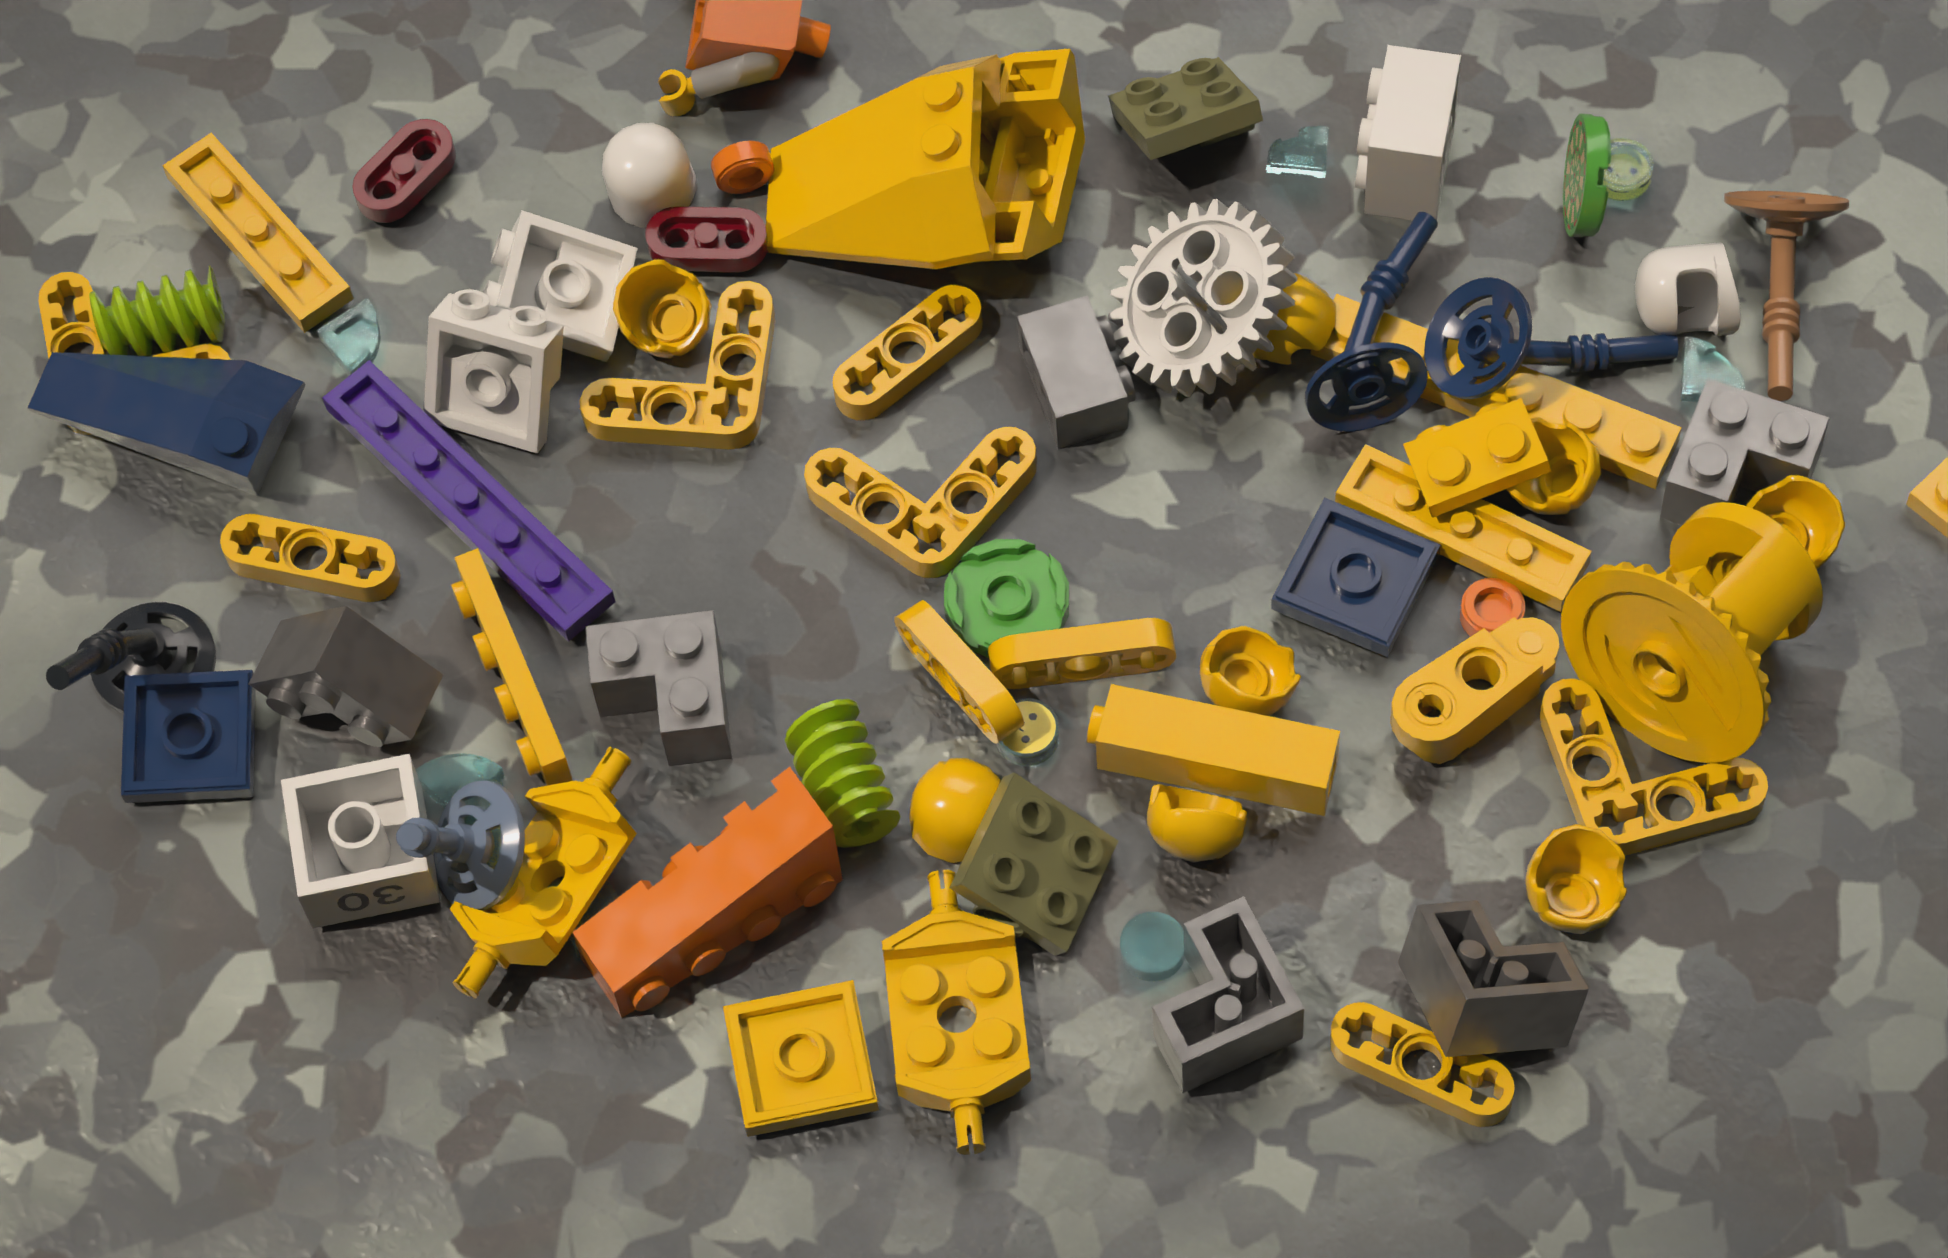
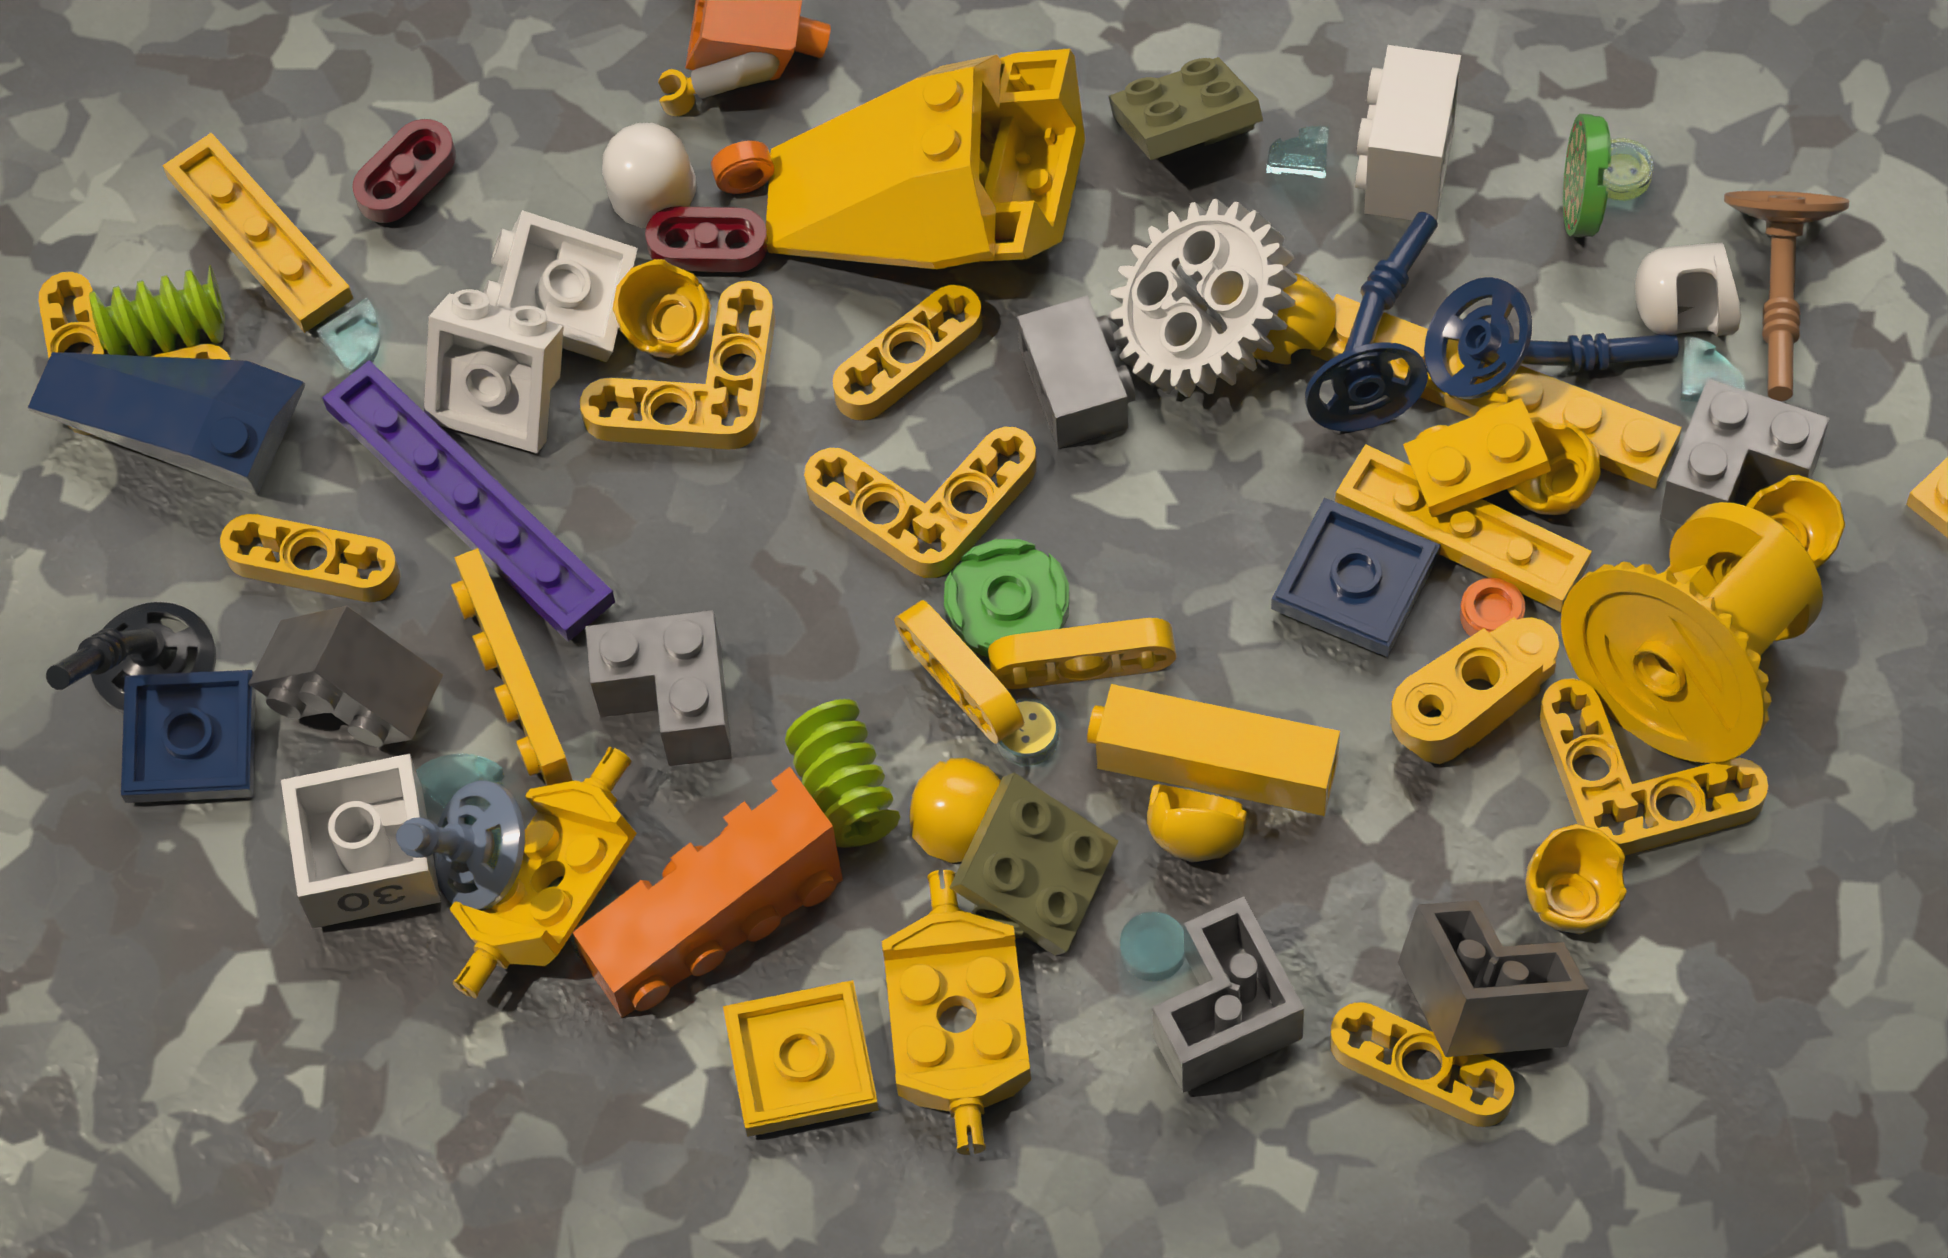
(1248, 671): yellow hair -> none

